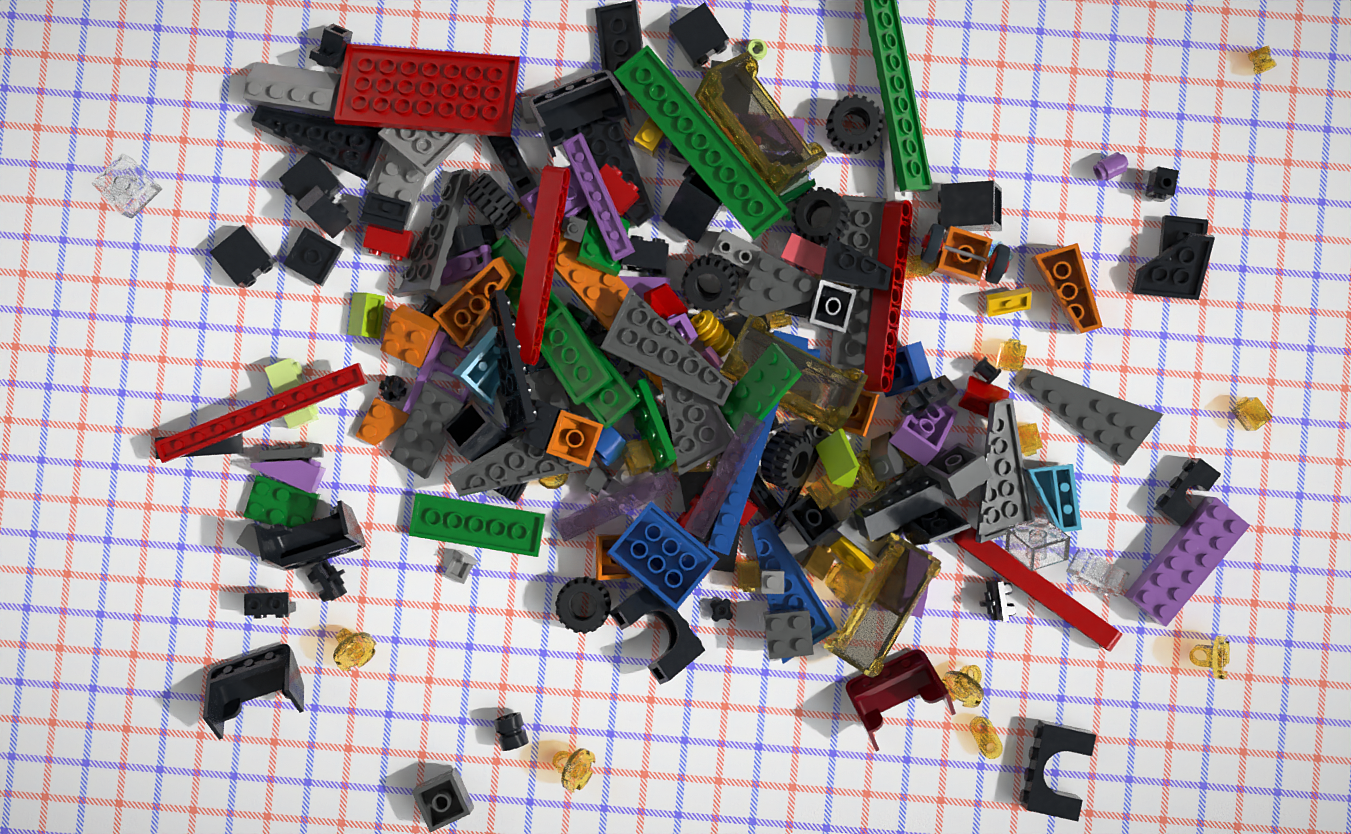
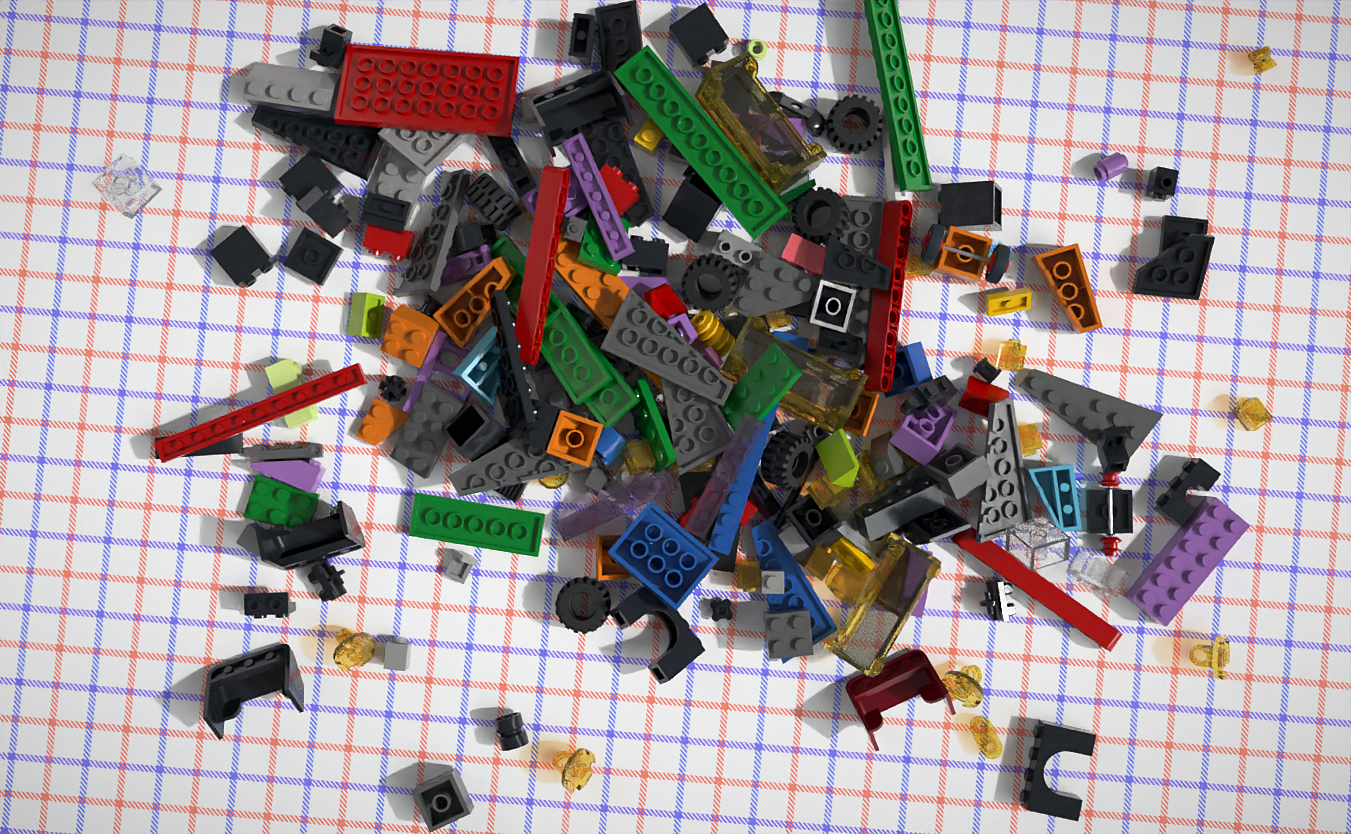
(397, 654): none -> light grey brick
(582, 39): none -> black brick
(814, 118): none -> black piece
(838, 348): none -> black slope
(1109, 512): none -> black plate
(1112, 449): none -> black brick

